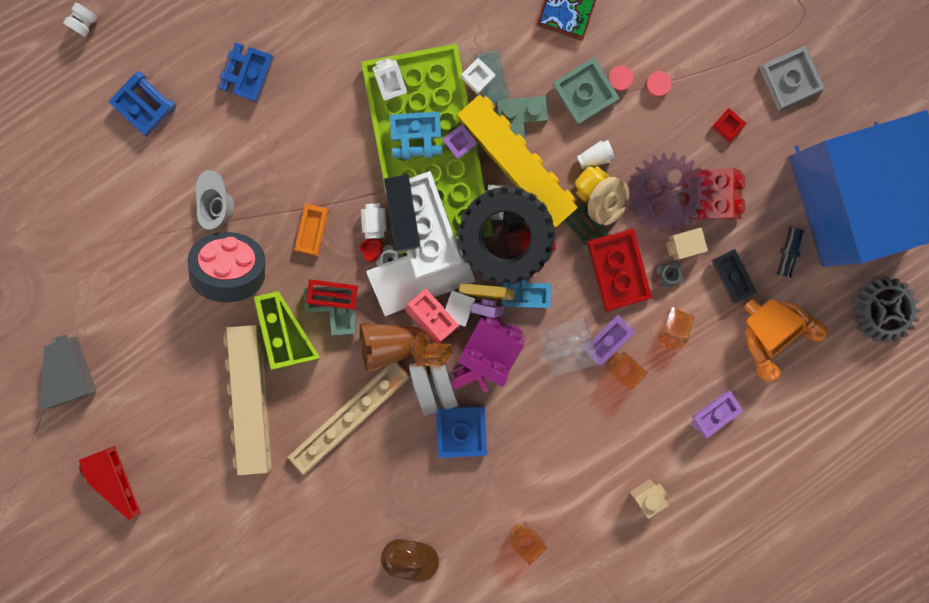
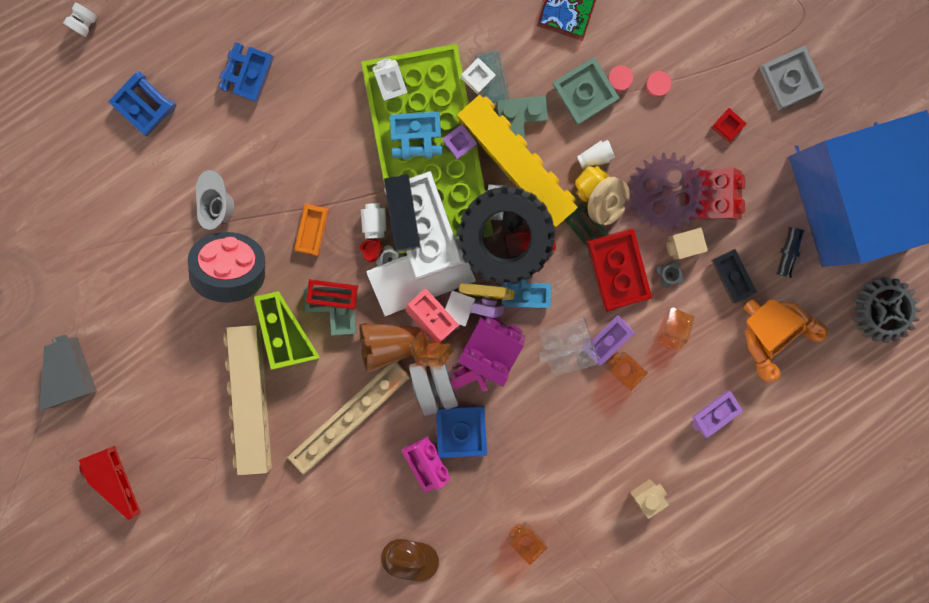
(426, 464): none -> dark pink bracket

